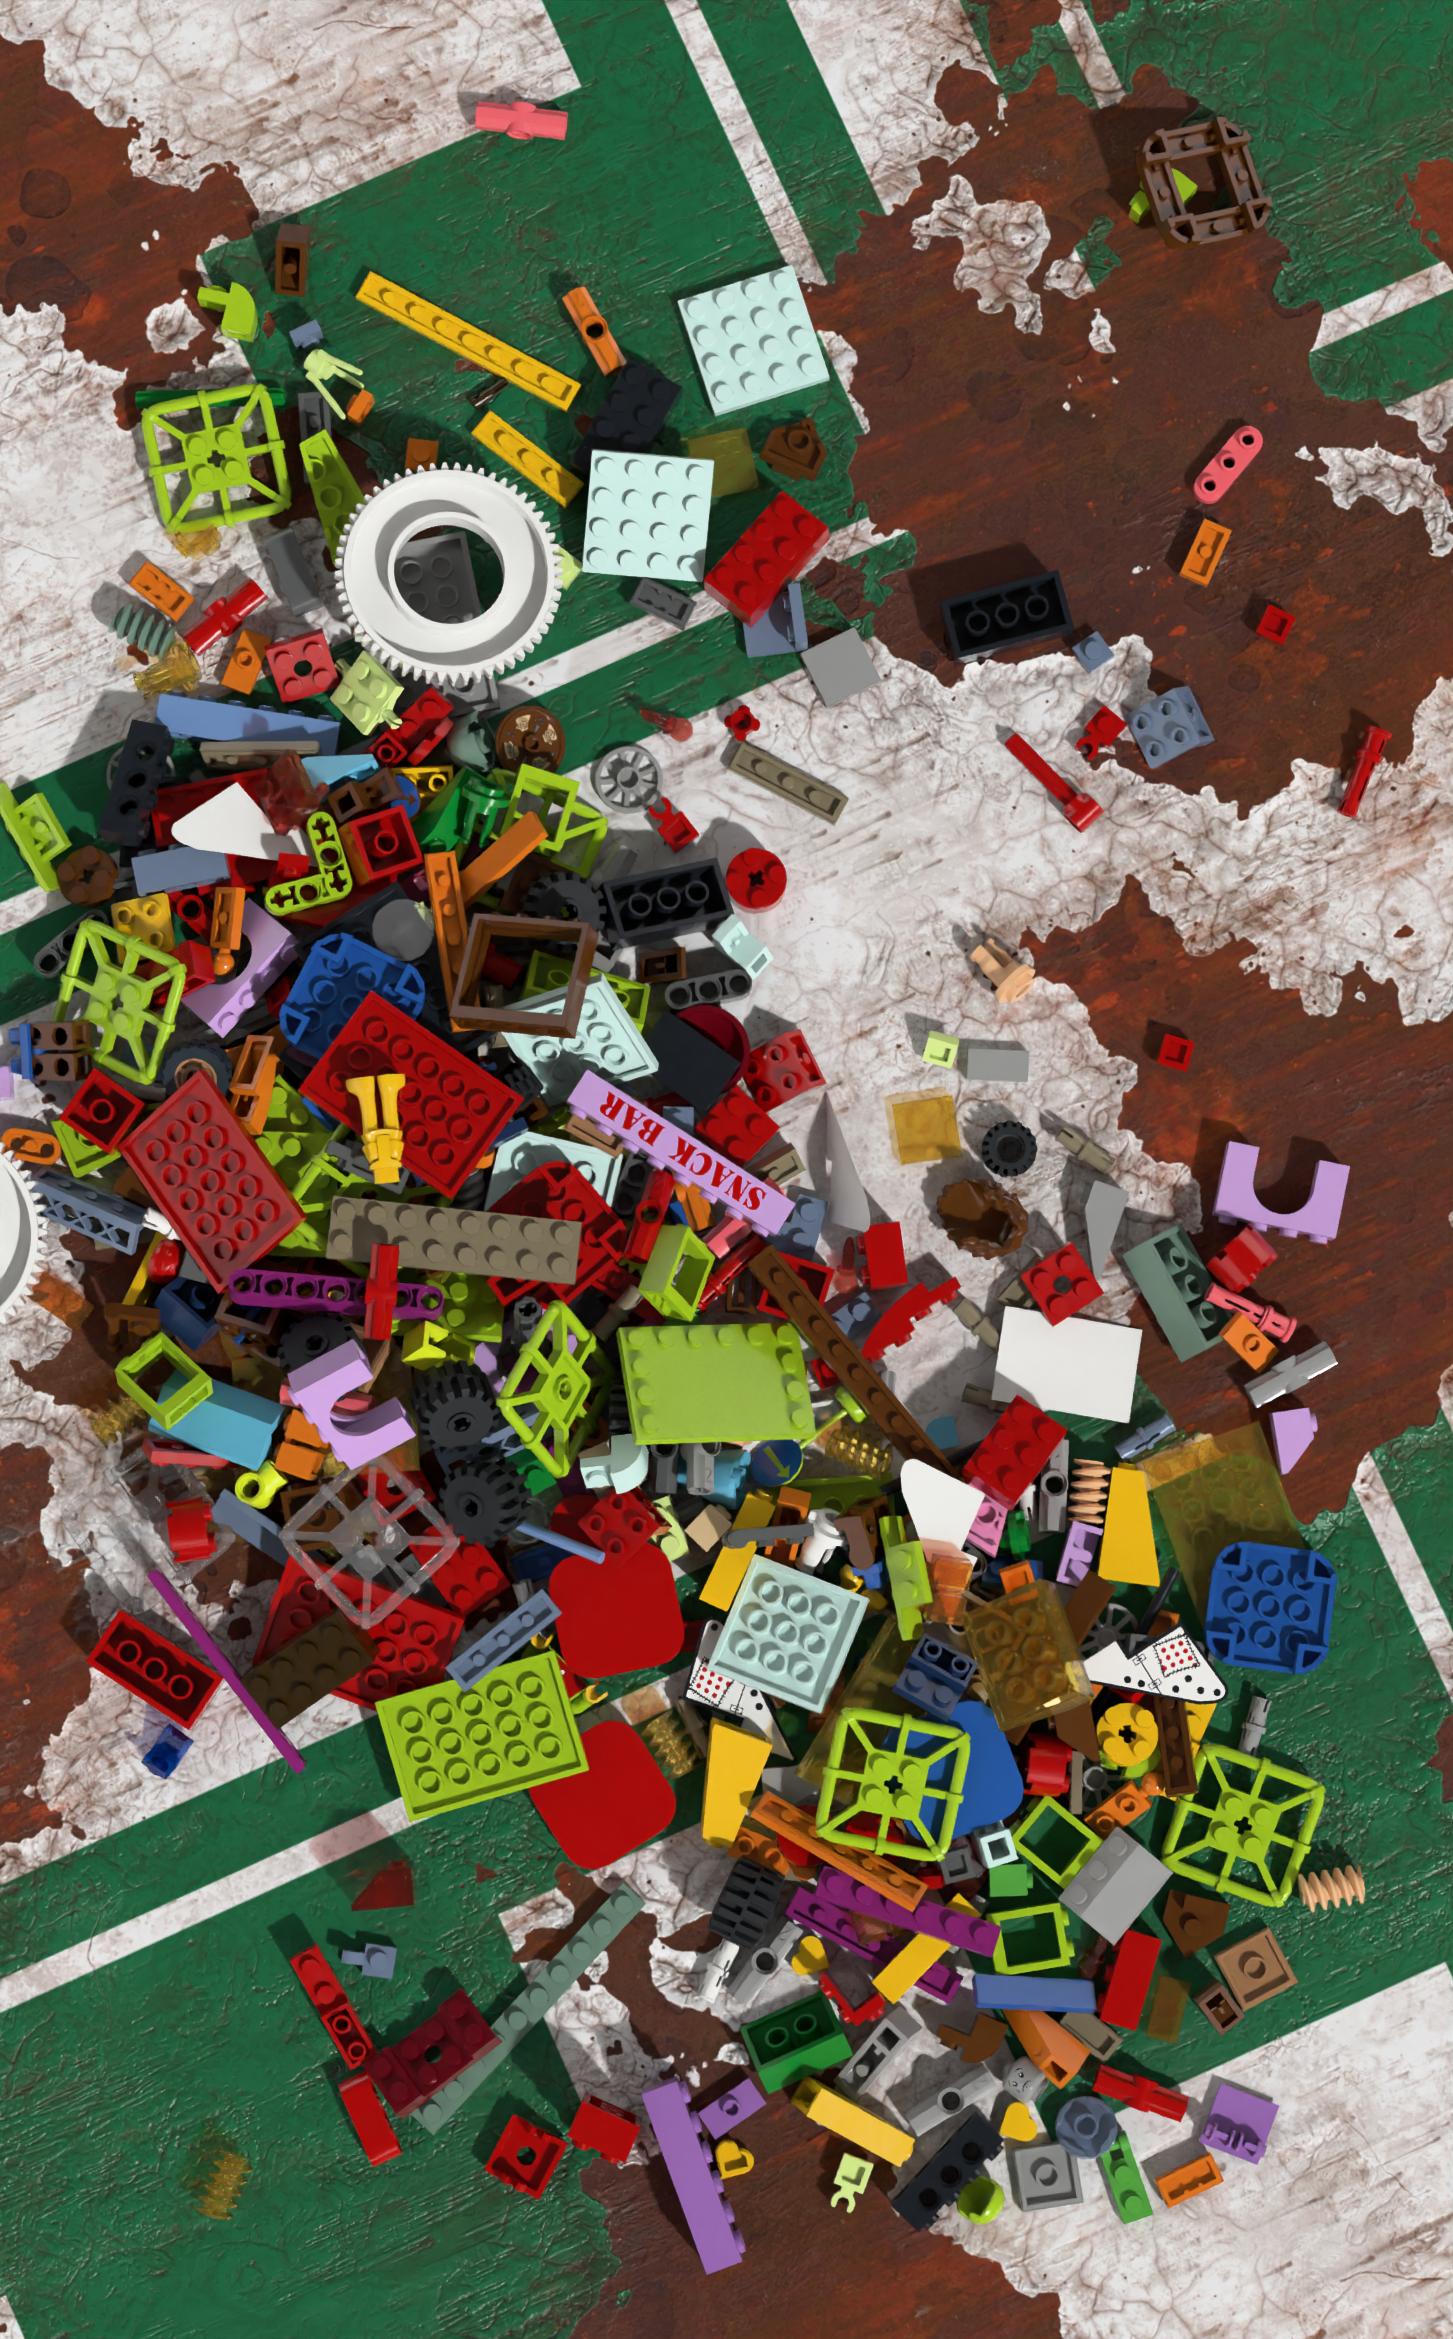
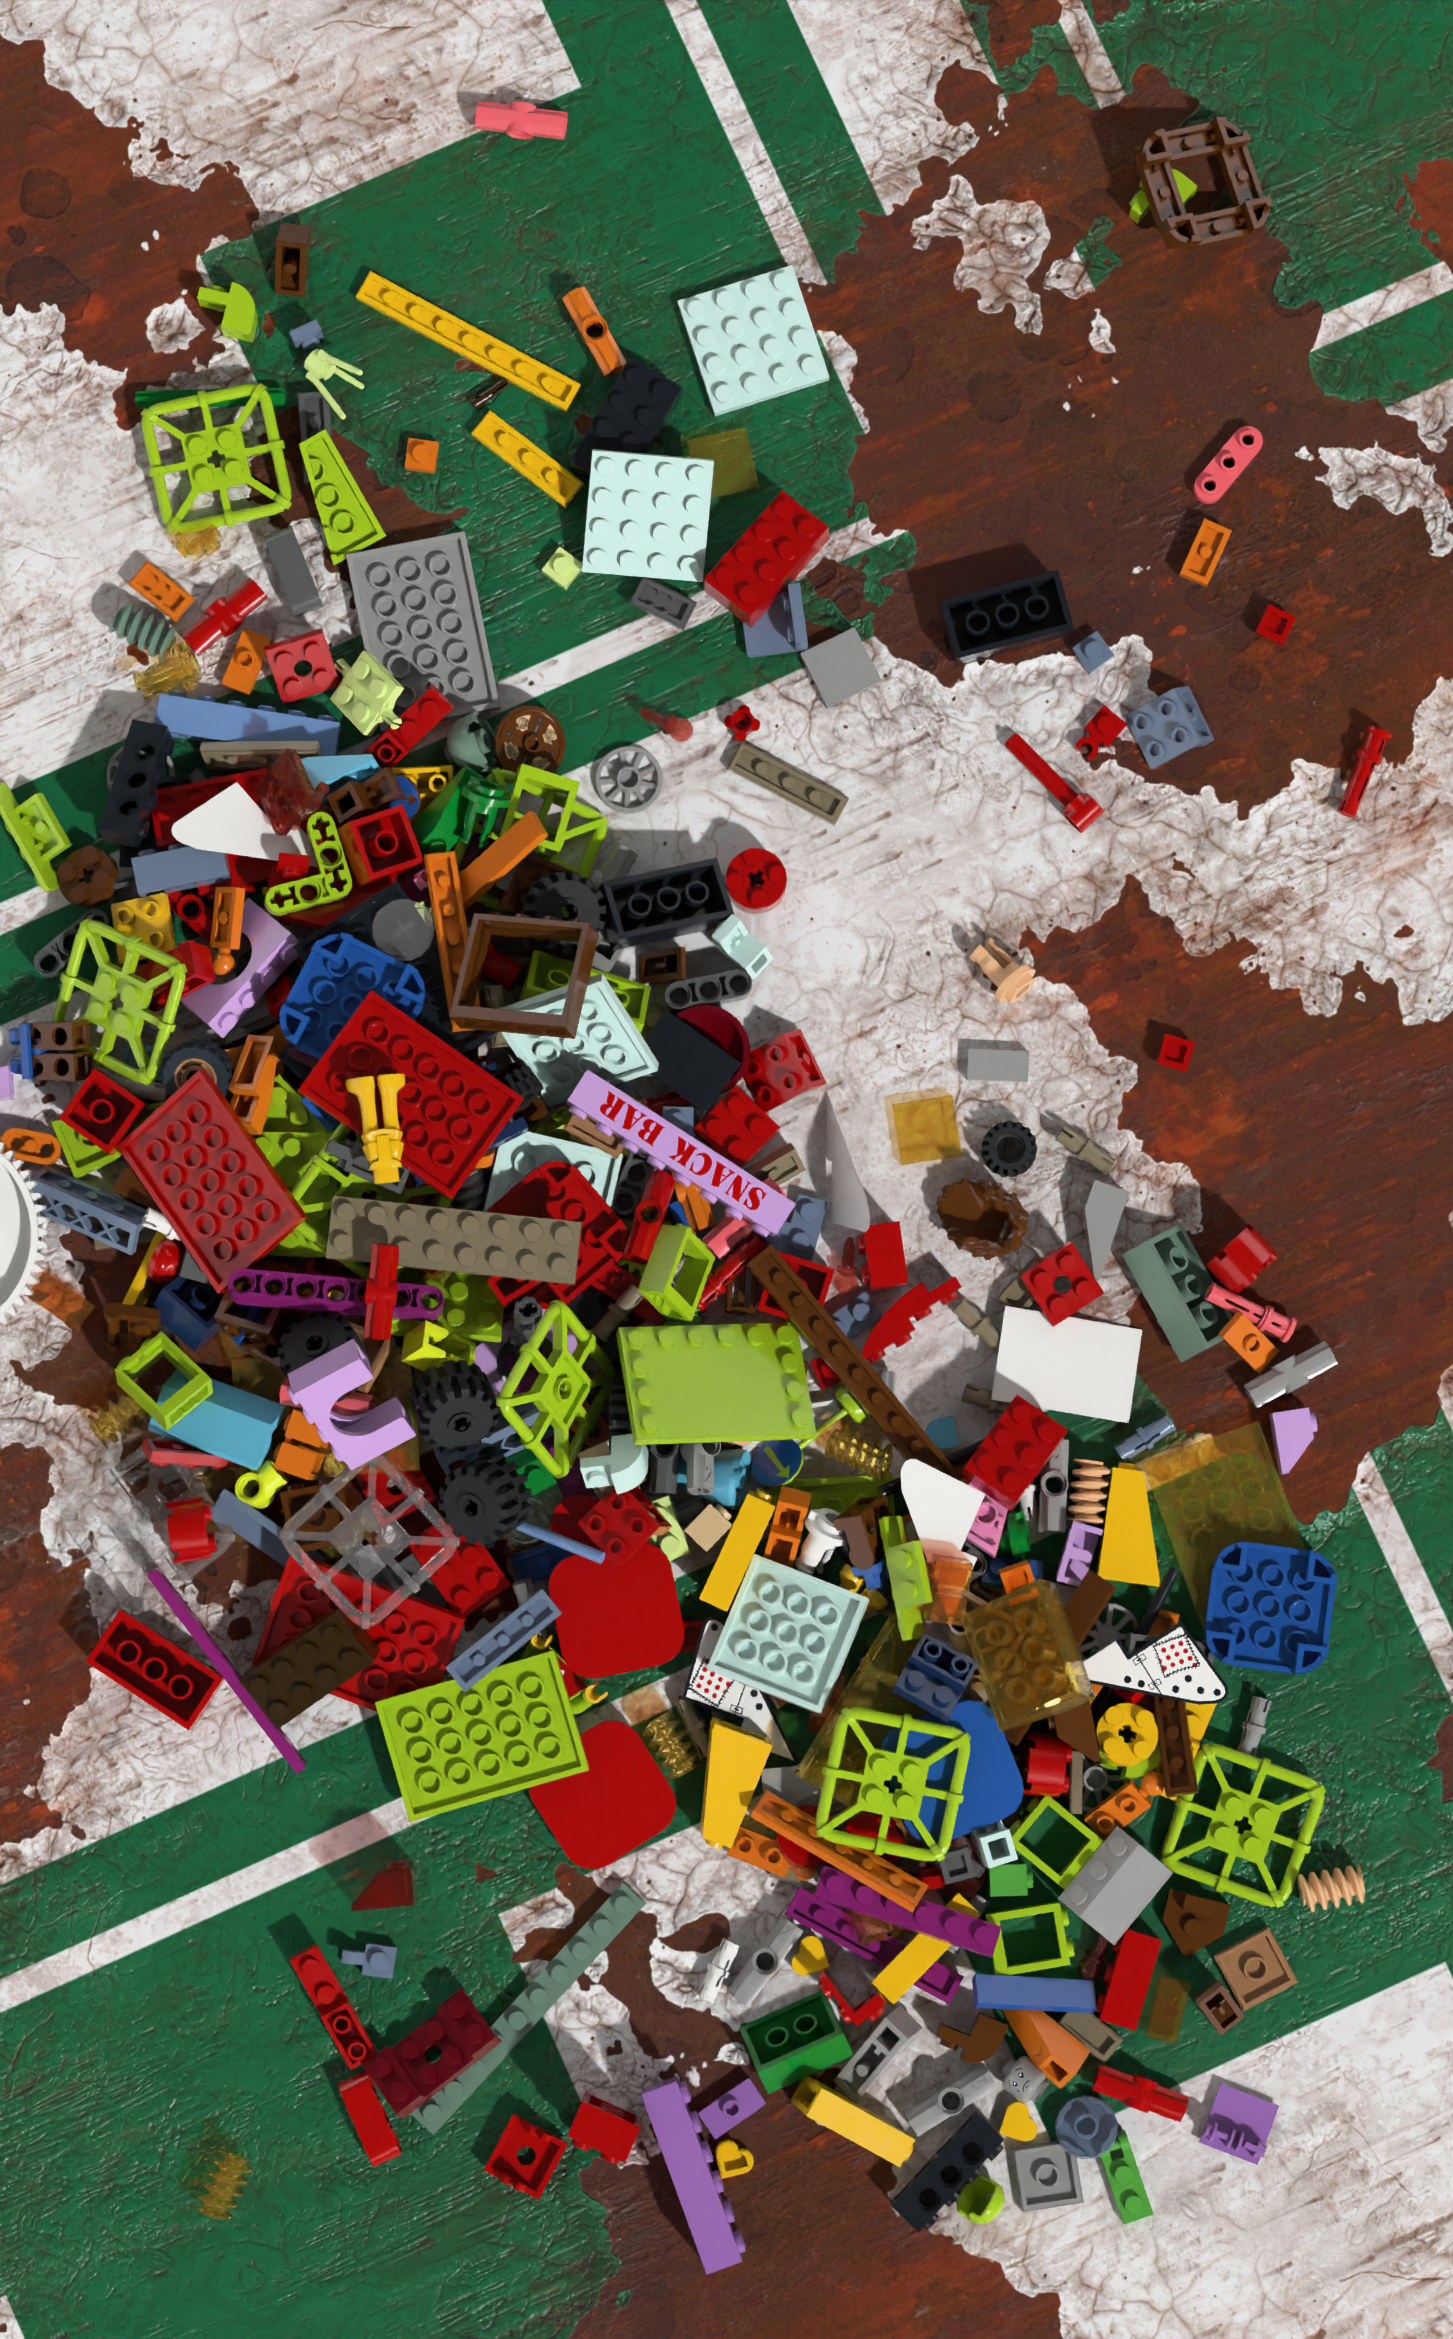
(167, 1752): clear blue bracket -> none
(359, 407): orange plate -> none
(429, 741): red tile -> none
(460, 500): white piece -> none
(676, 828): red plate -> none
(746, 1902): black wheel -> none
(765, 1535): dark grey plate -> none
(795, 450): reddish brown plate -> none
(851, 2176): yellowish green plate -> none
(940, 1049): yellowish green plate -> none
(1188, 2179): orange plate -> none
(1238, 1202): lavender arch -> none

